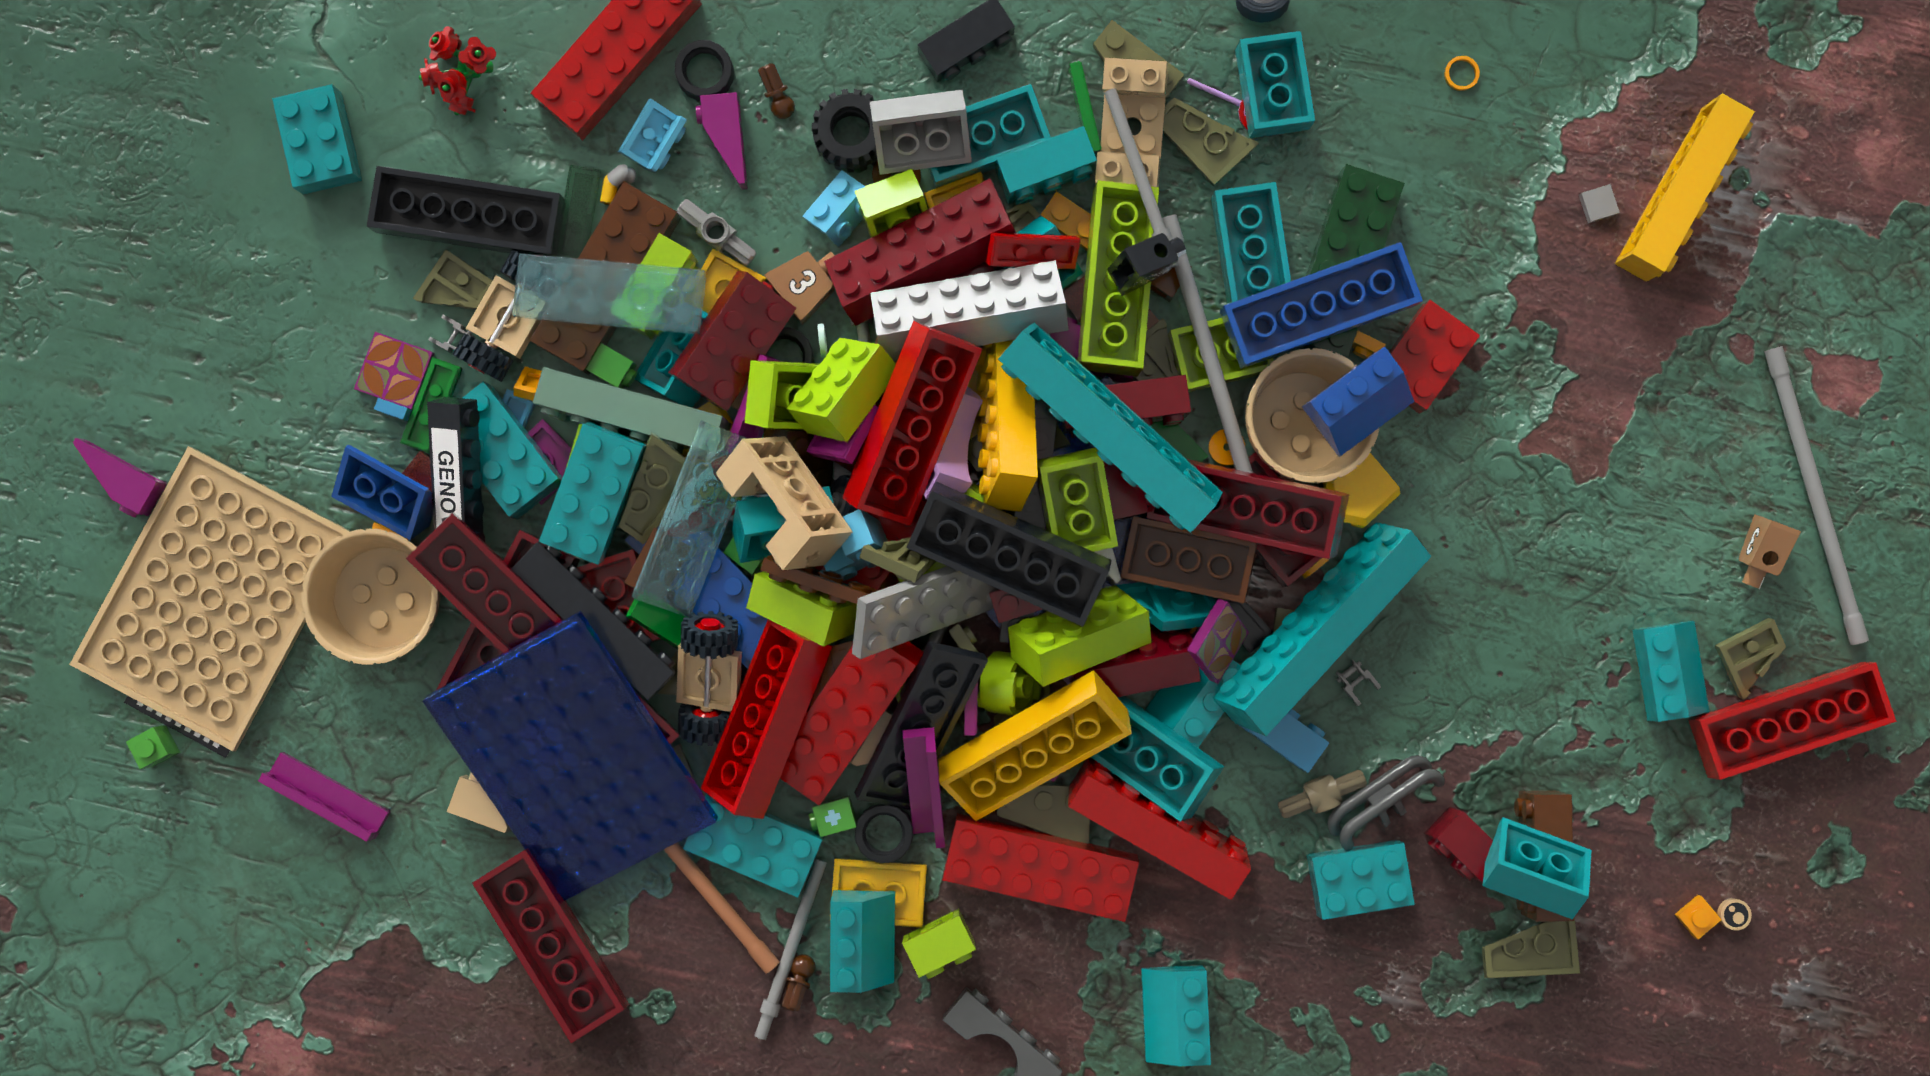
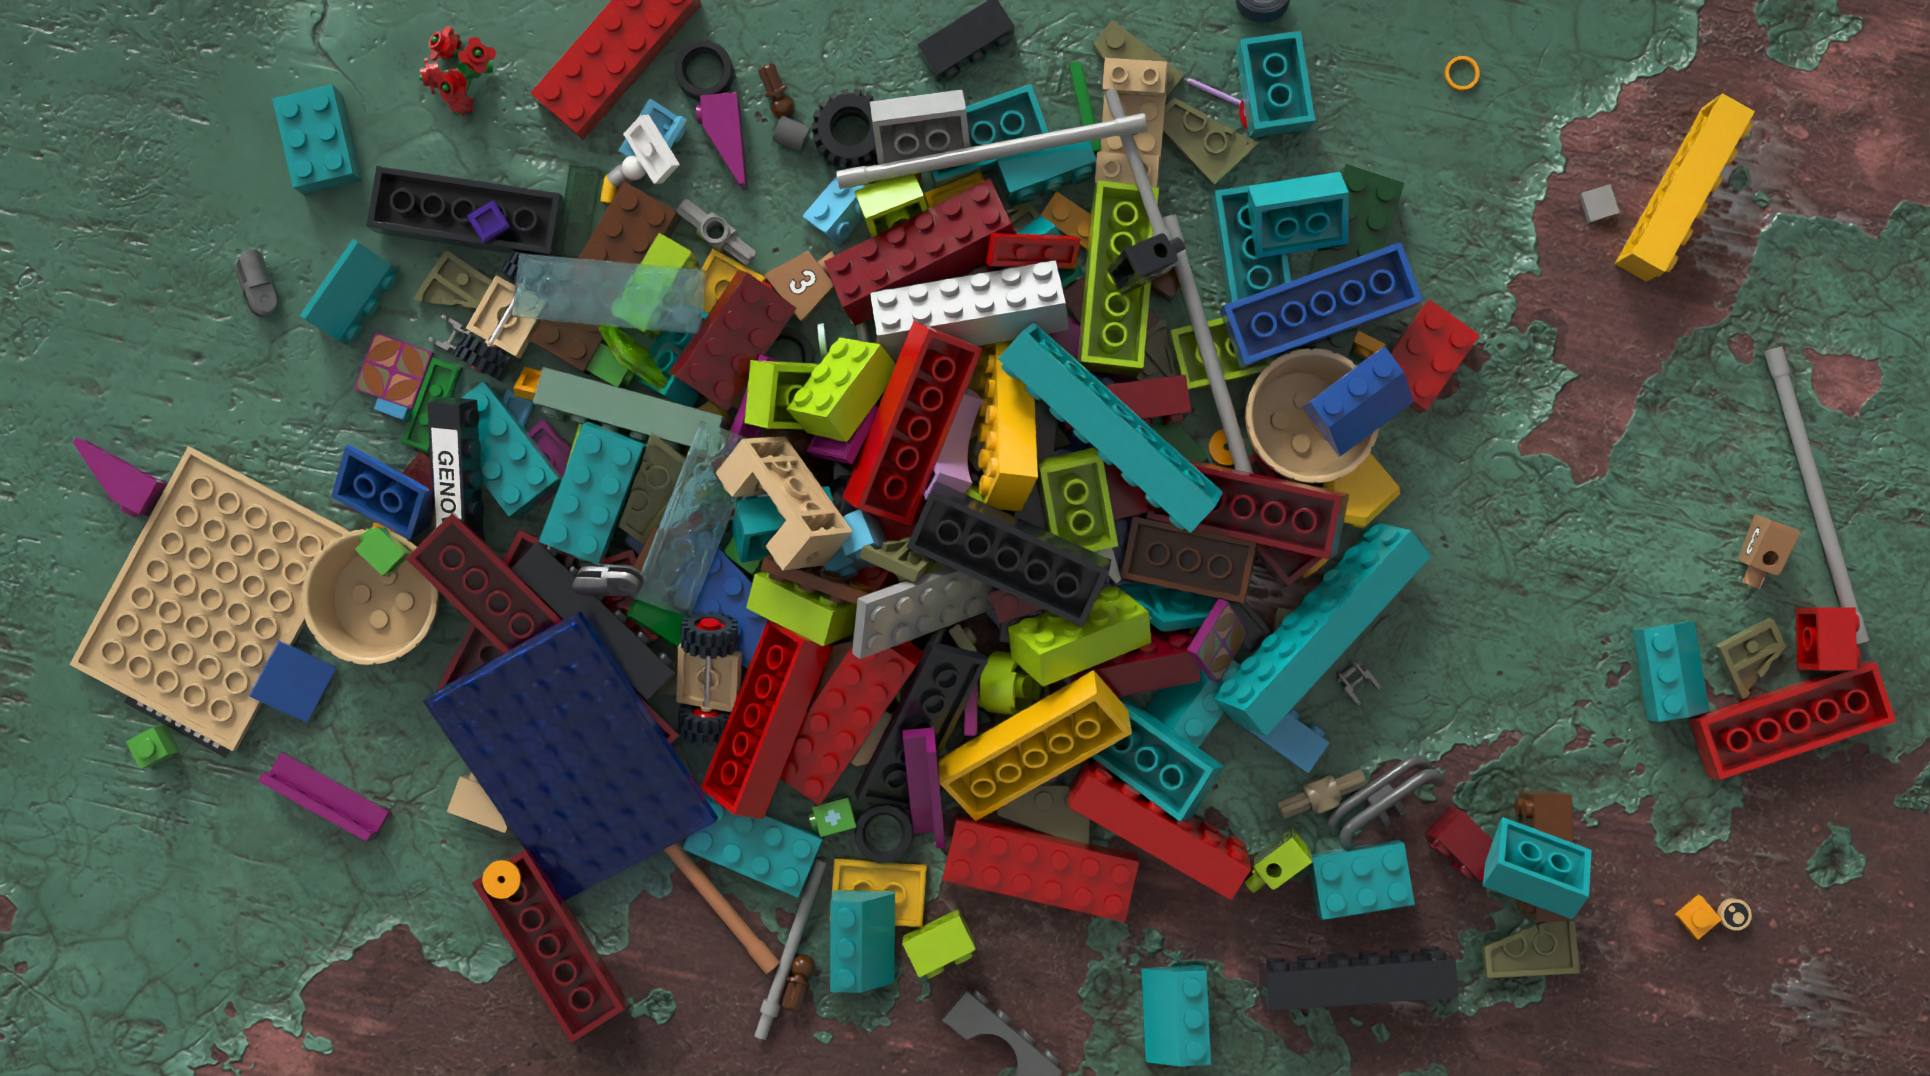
(256, 284): none -> flat silver arm
(292, 681): none -> blue tile
(350, 293): none -> teal slope
(382, 550): none -> bright green brick
(489, 222): none -> dark purple tile
(509, 872): none -> light orange wheel
(608, 580): none -> flat silver arm
(633, 356): none -> clear neon green tile
(651, 152): none -> white plate
(791, 134): none -> dark grey piece
(1119, 127): none -> light grey piece
(1288, 852): none -> lime torso
(1299, 214): none -> teal slope
(1357, 979): none -> black brick
(1827, 638): none -> red brick

